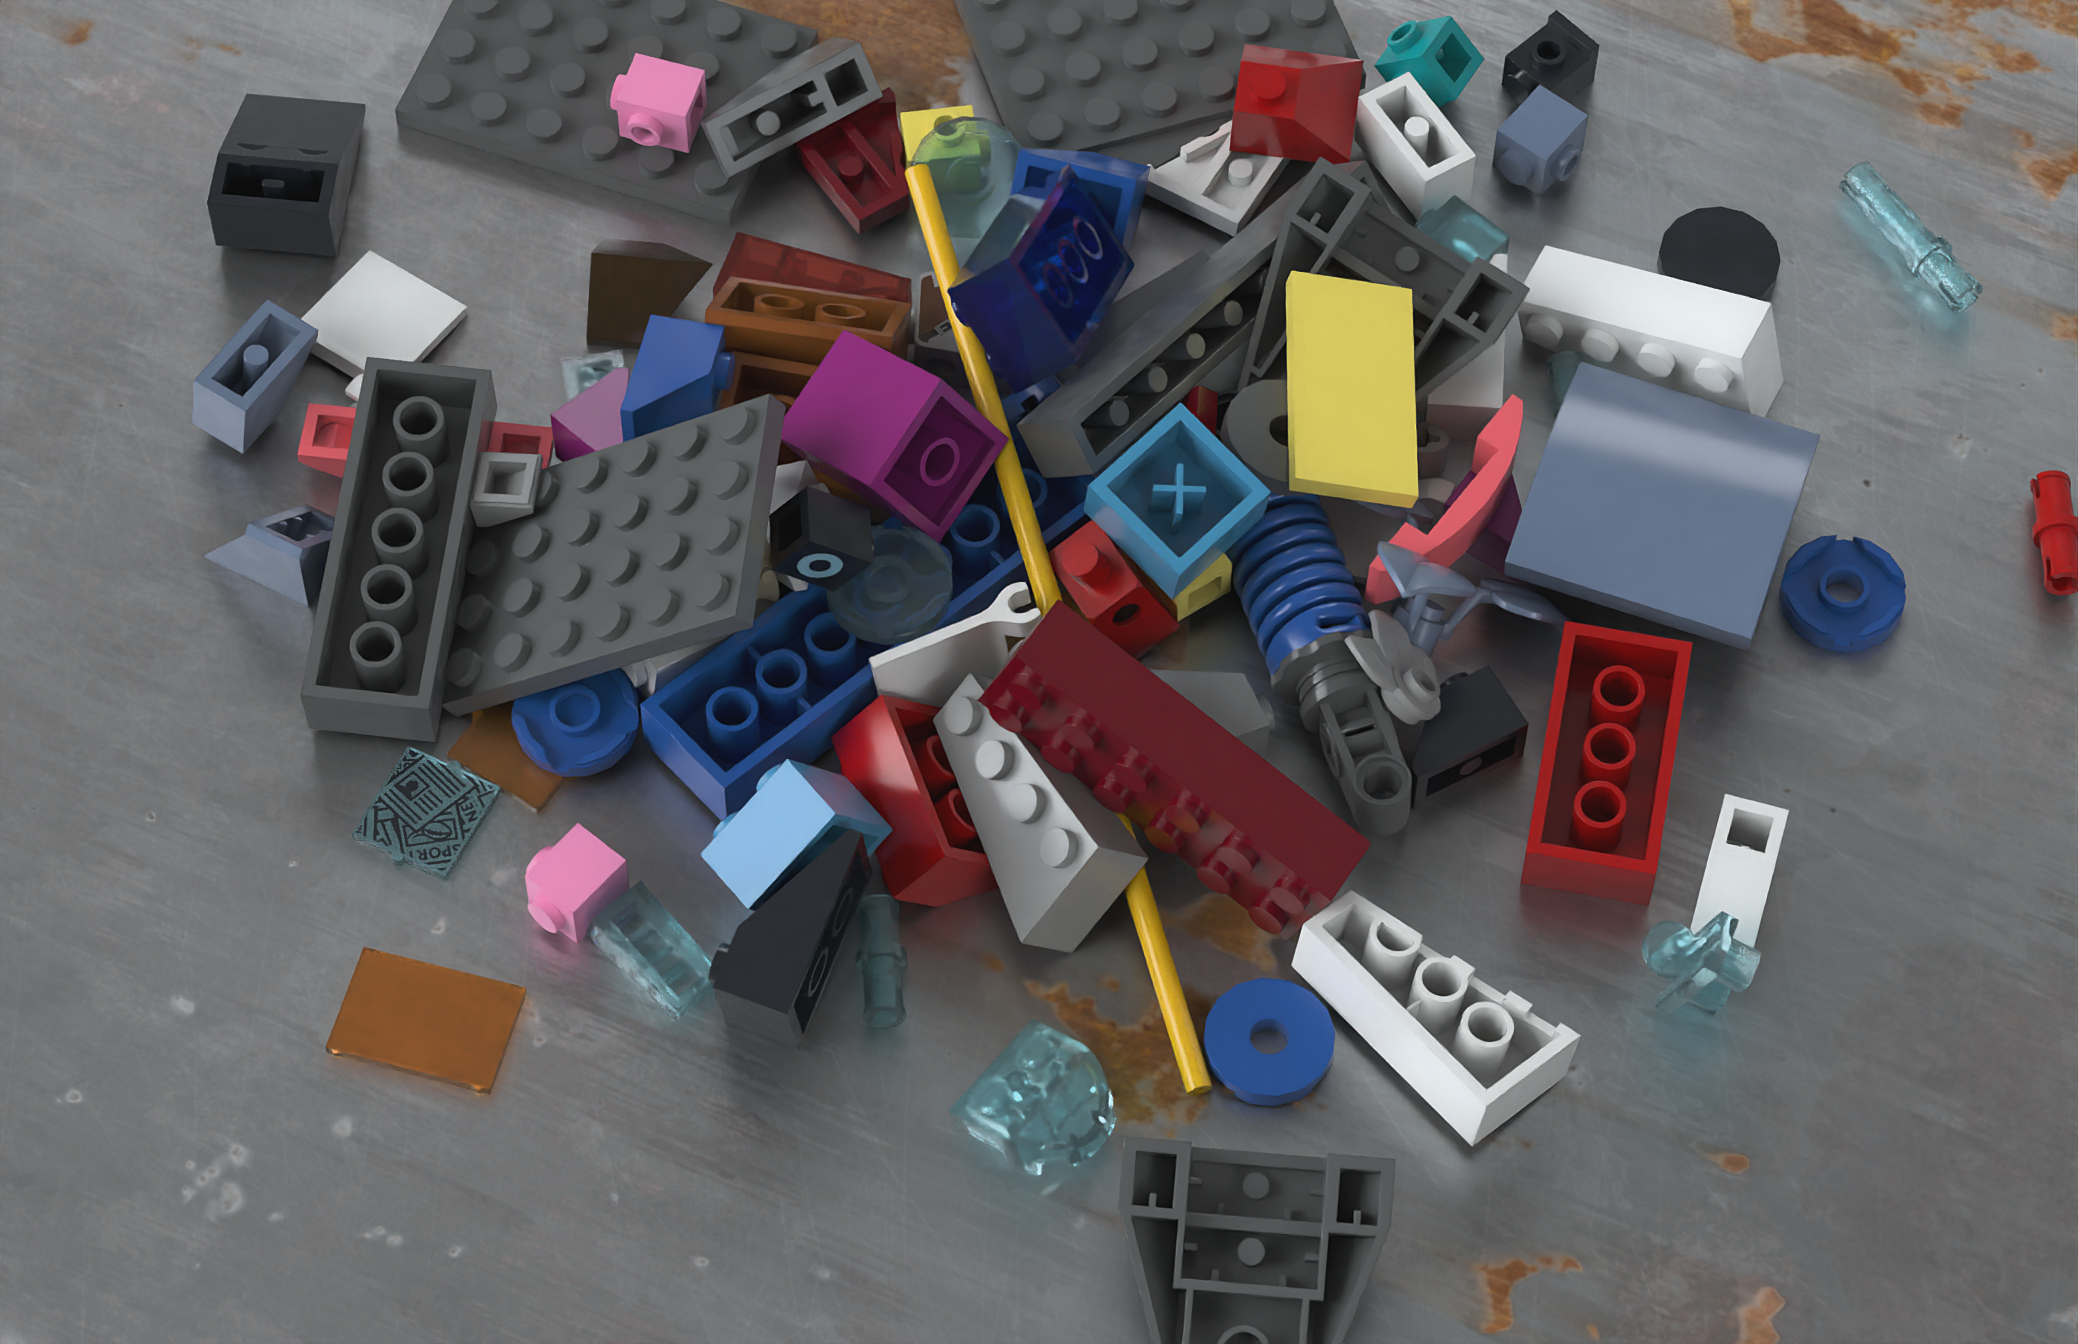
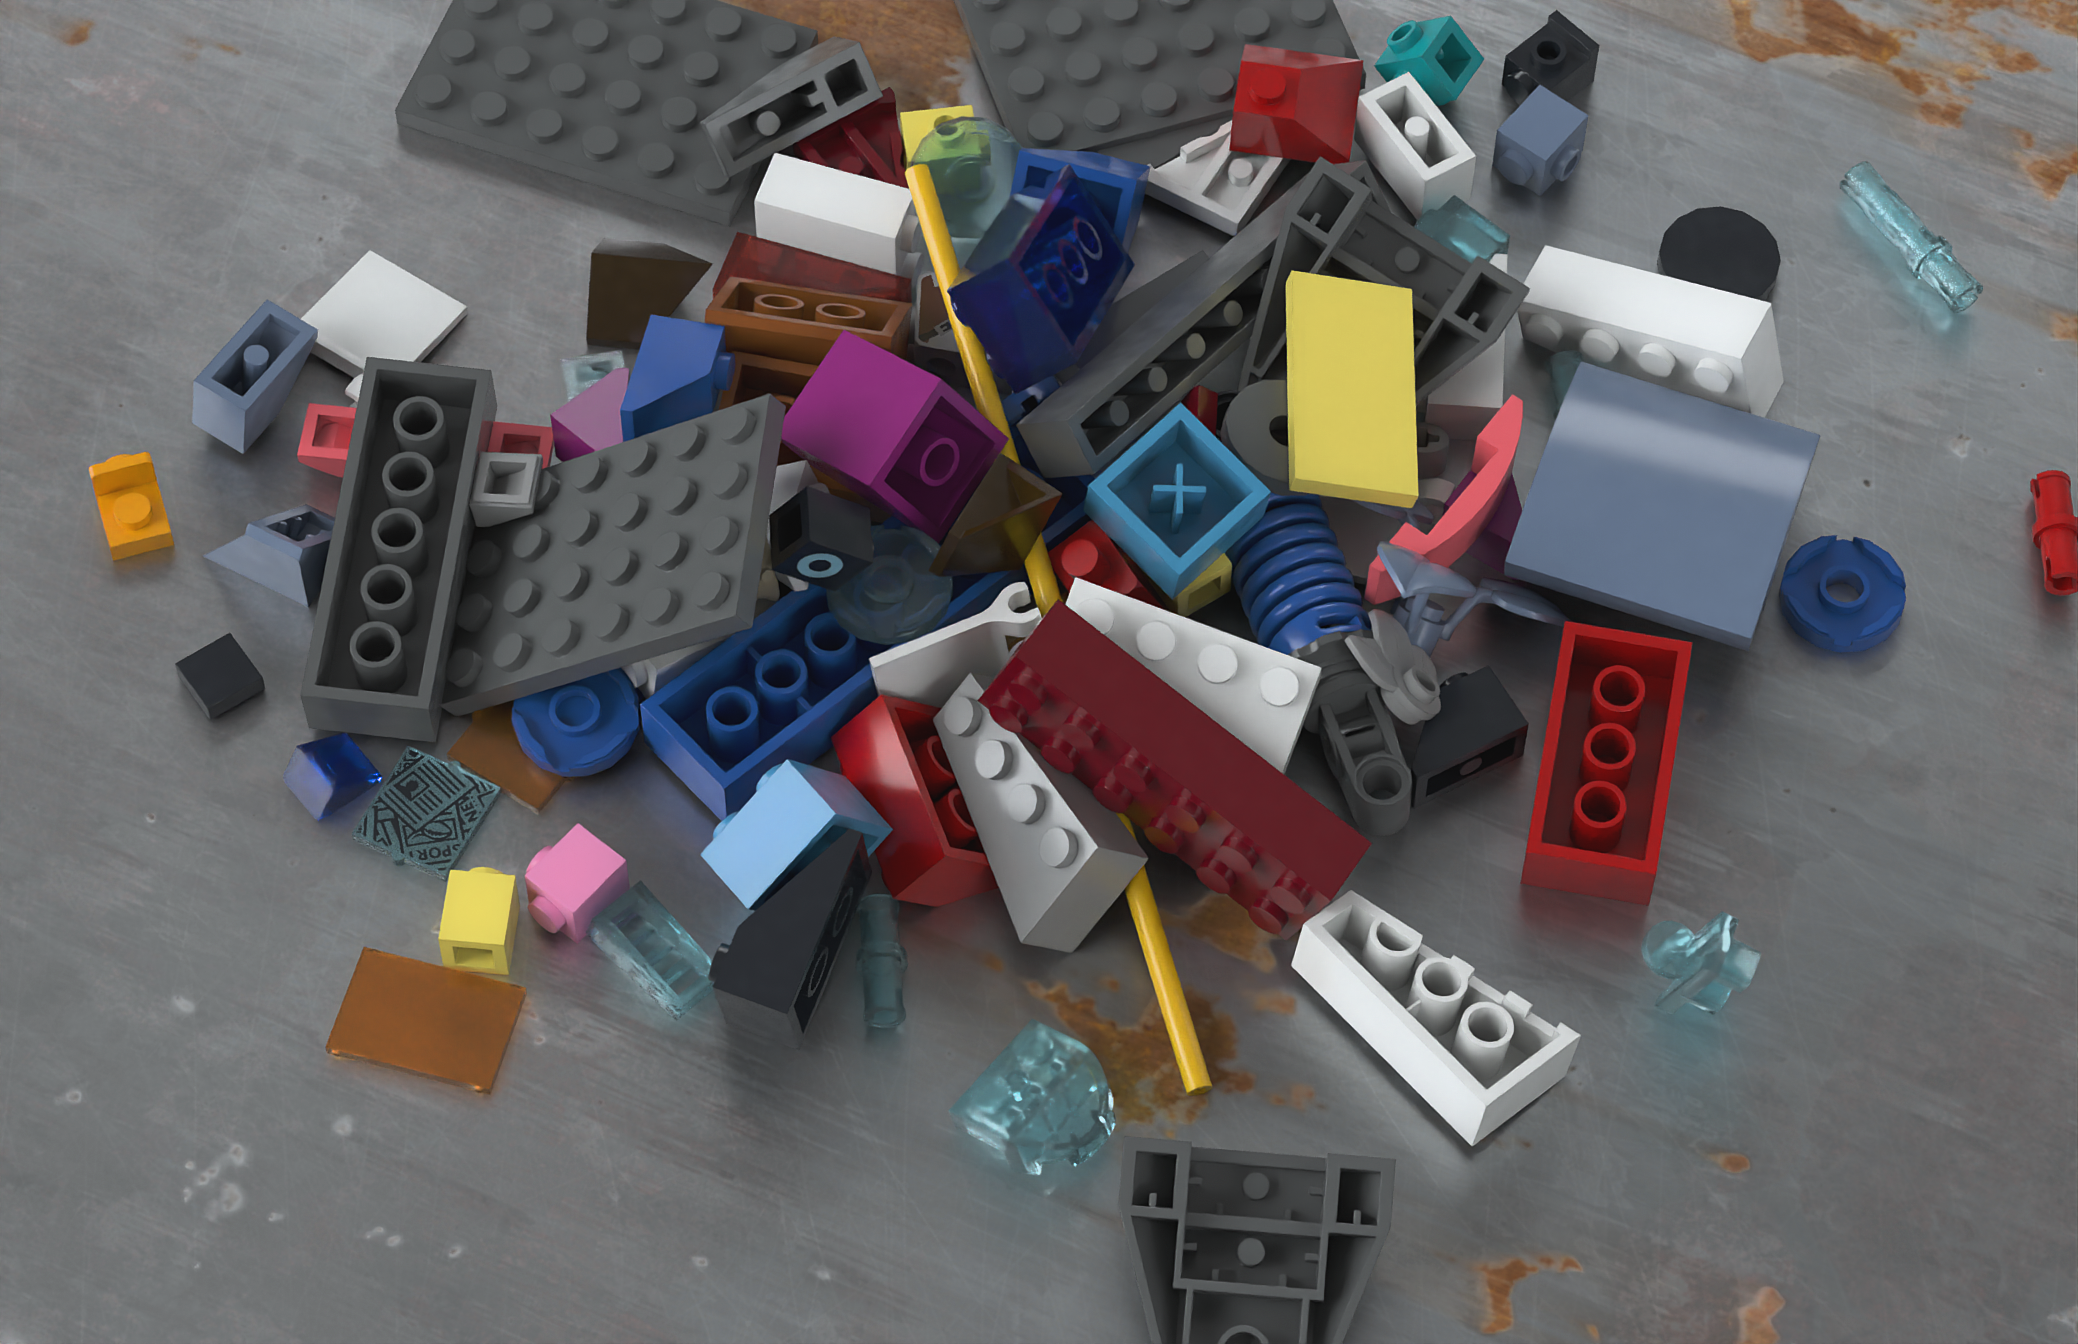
(131, 505): none -> light orange bracket
(220, 676): none -> black tile
(285, 174): black slope -> none
(329, 774): none -> clear blue slope
(479, 921): none -> light yellow brick
(660, 102): bright pink brick -> none
(839, 216): none -> white brick
(997, 522): none -> dark brown slope
(1235, 682): none -> white wedge
(1275, 1007): blue tile -> none
(1741, 865): white slope -> none

